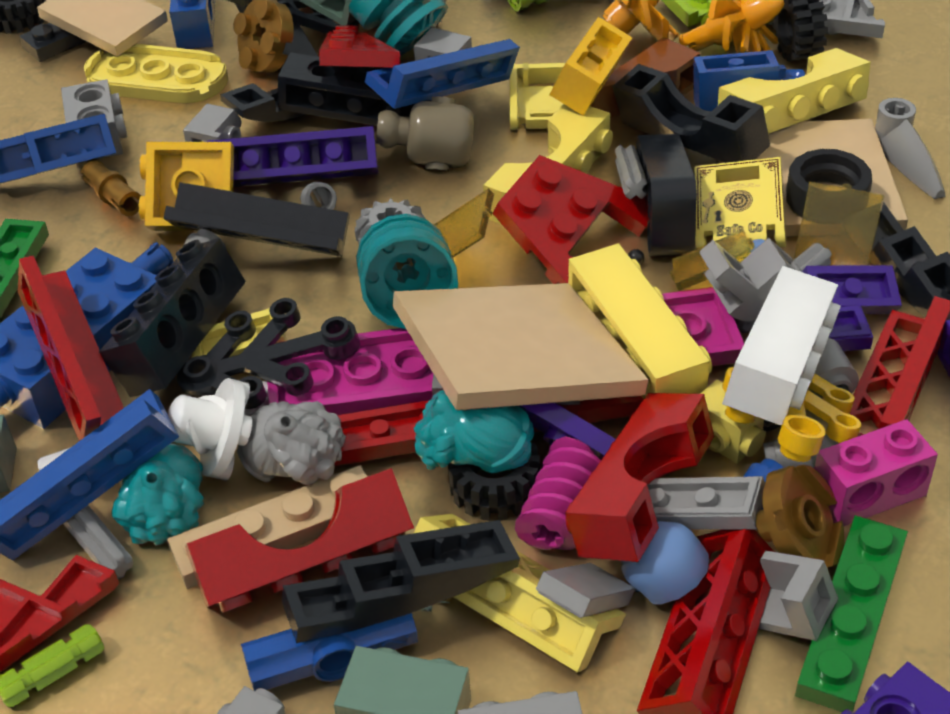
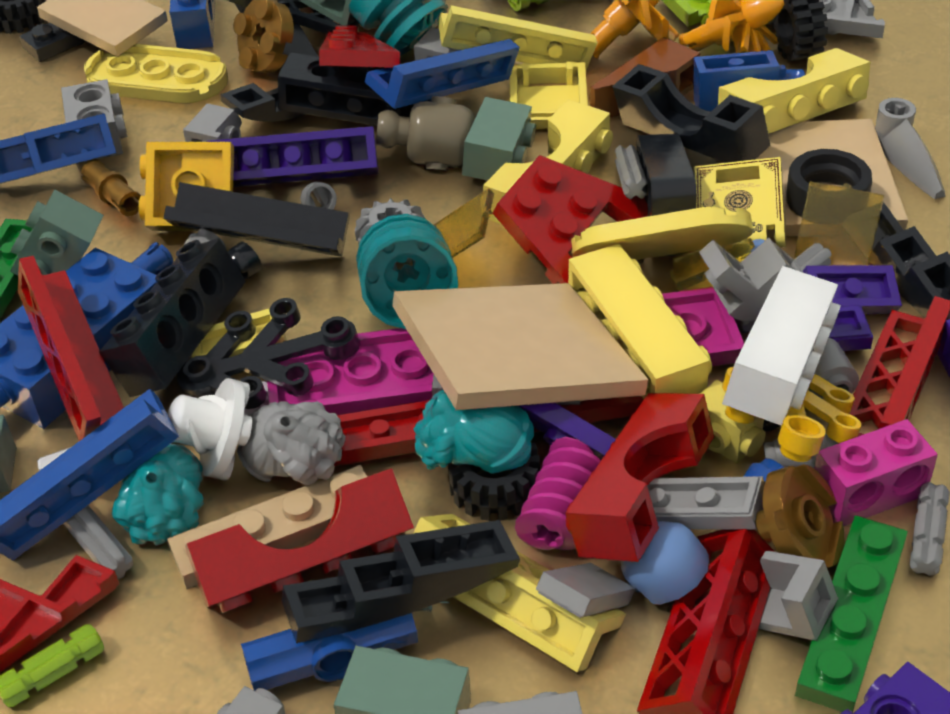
(58, 234): none -> sand green brick
(245, 259): none -> black hinge
(497, 137): none -> sand green brick
(537, 42): none -> light yellow fence
(590, 66): yellow brick -> none
(667, 232): none -> light yellow tile
(929, 529): none -> light grey axle

